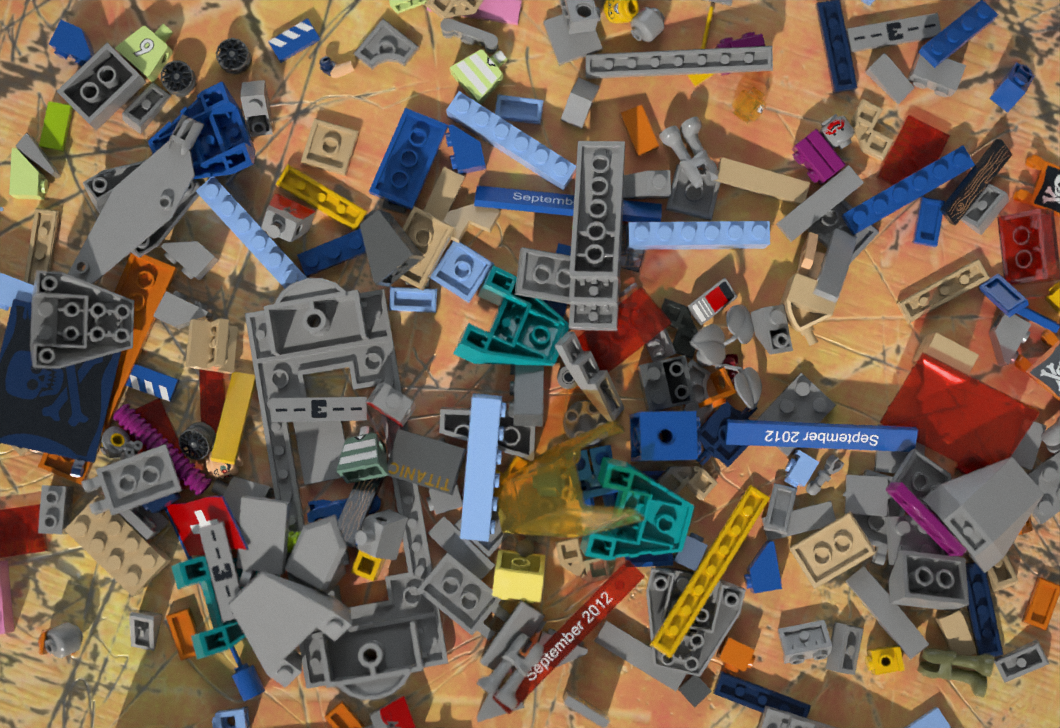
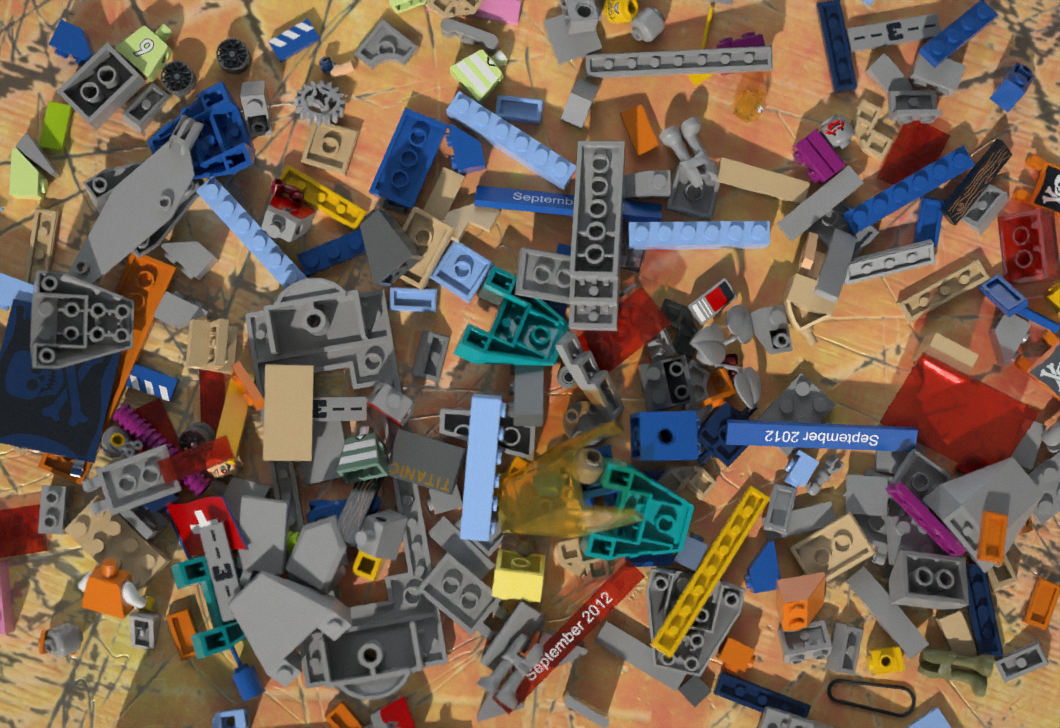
(112, 591): none -> orange torso
(196, 459): none -> clear red tile
(251, 393): none -> orange plate
(279, 187): none -> dark red arm
(288, 413): none -> tan tile
(317, 103): none -> light grey gear
(430, 356): none -> light grey slope
(589, 465): none -> light grey head
(799, 600): none -> orange slope
(875, 685): none -> black piece
(890, 261): none -> light grey tile
(913, 105): none -> light grey bracket
(992, 537): none -> orange tile

